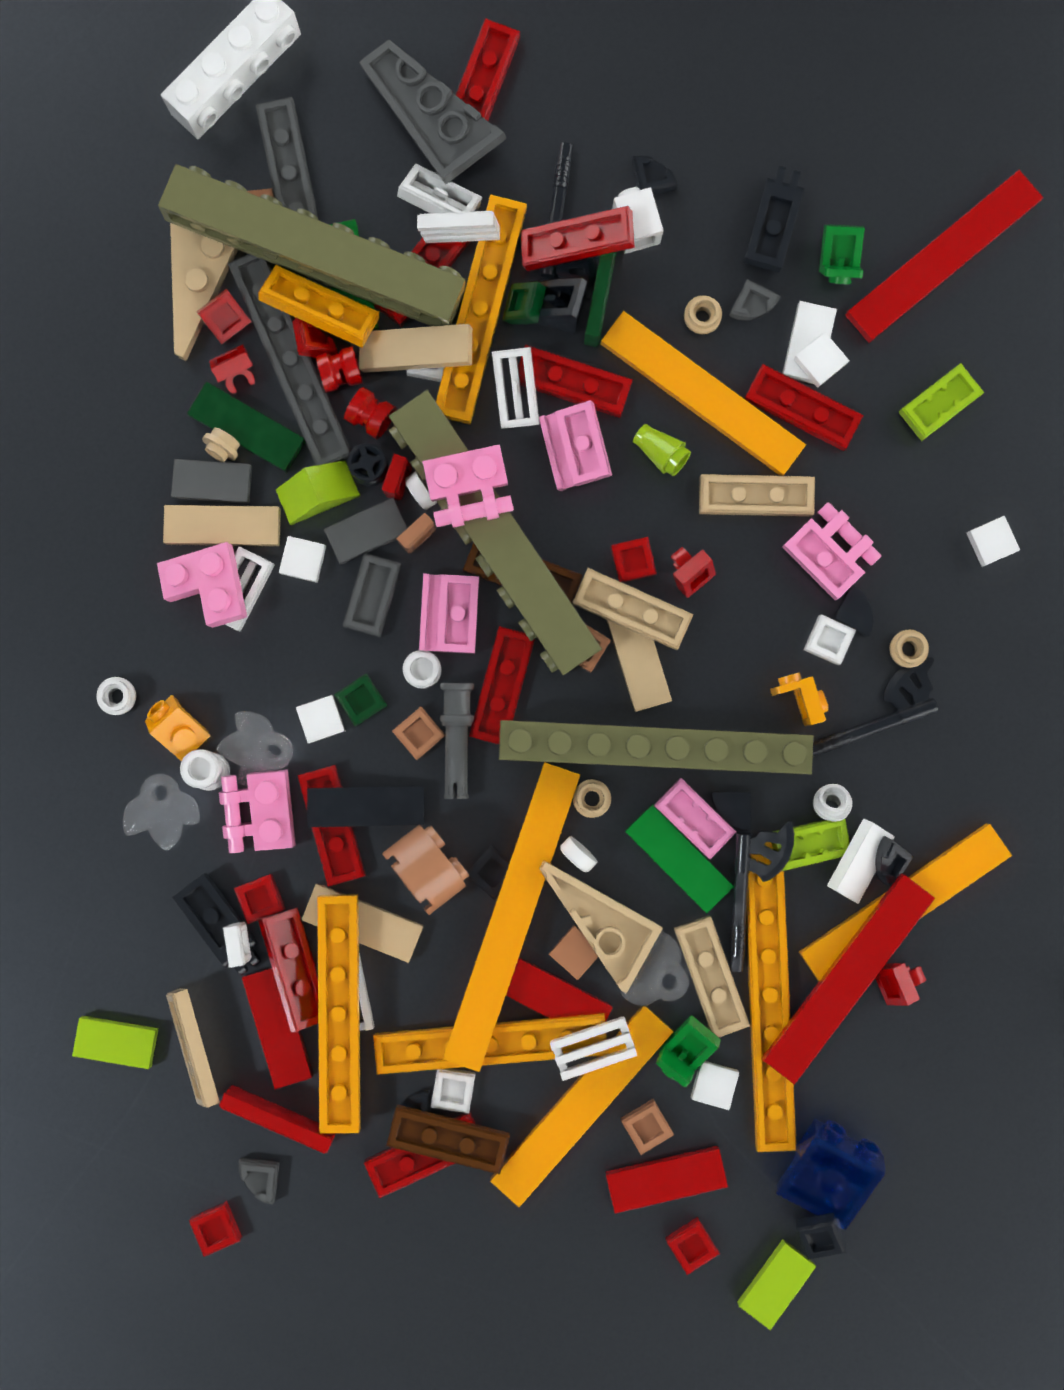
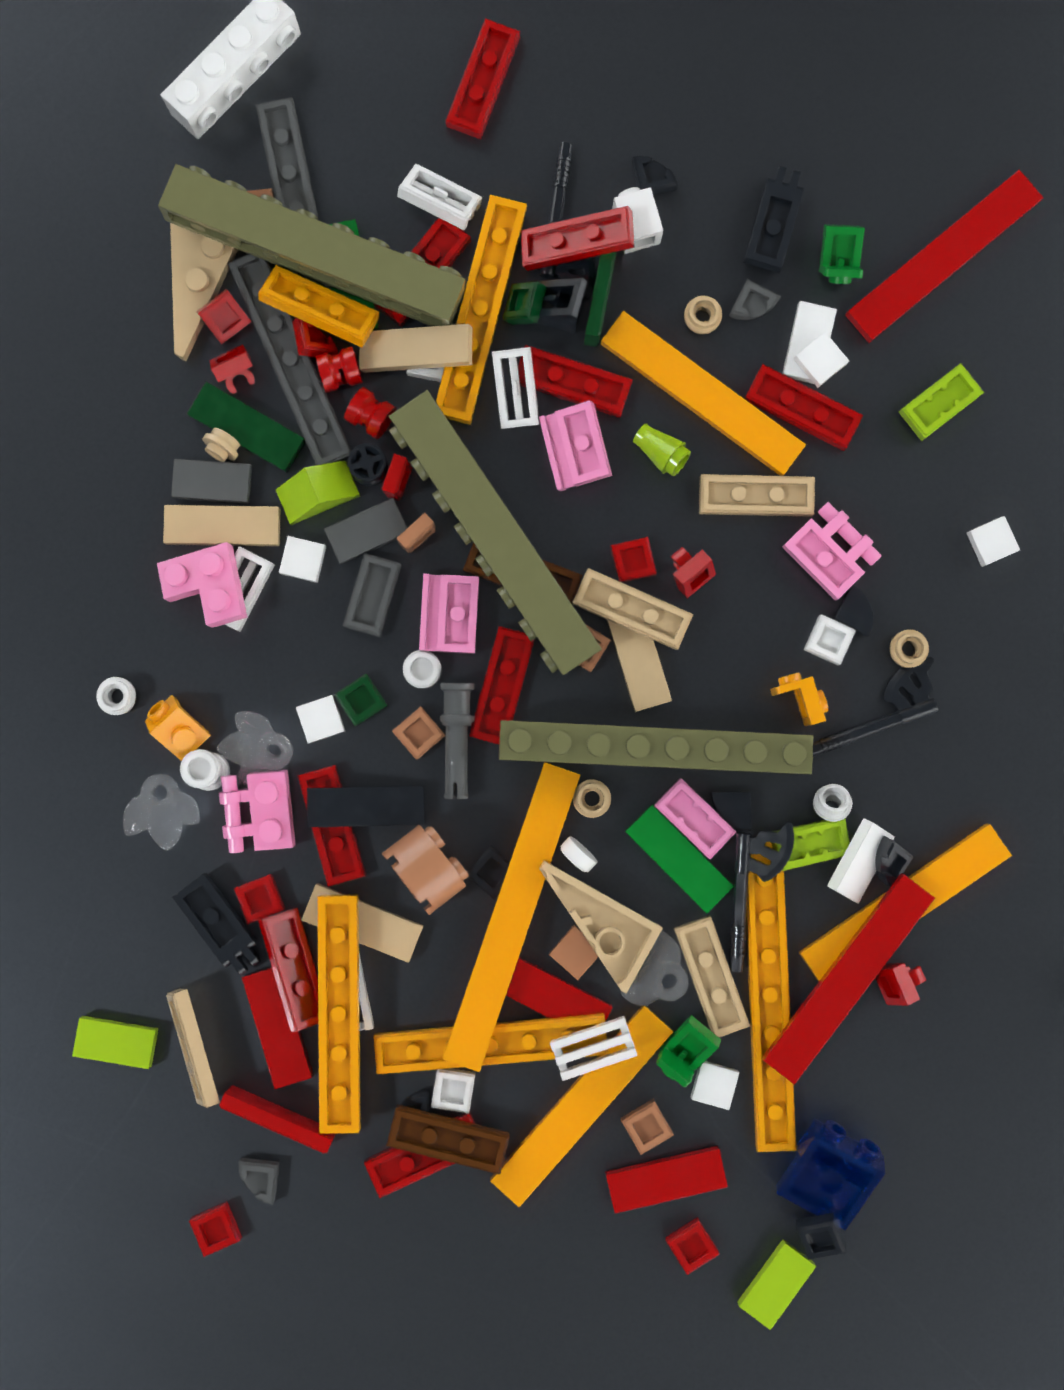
(237, 944): white tile -> none
(419, 490): white tile -> none
(438, 121): dark grey wing -> none
(458, 226): white tile -> none
(466, 474): bright pink plate -> none

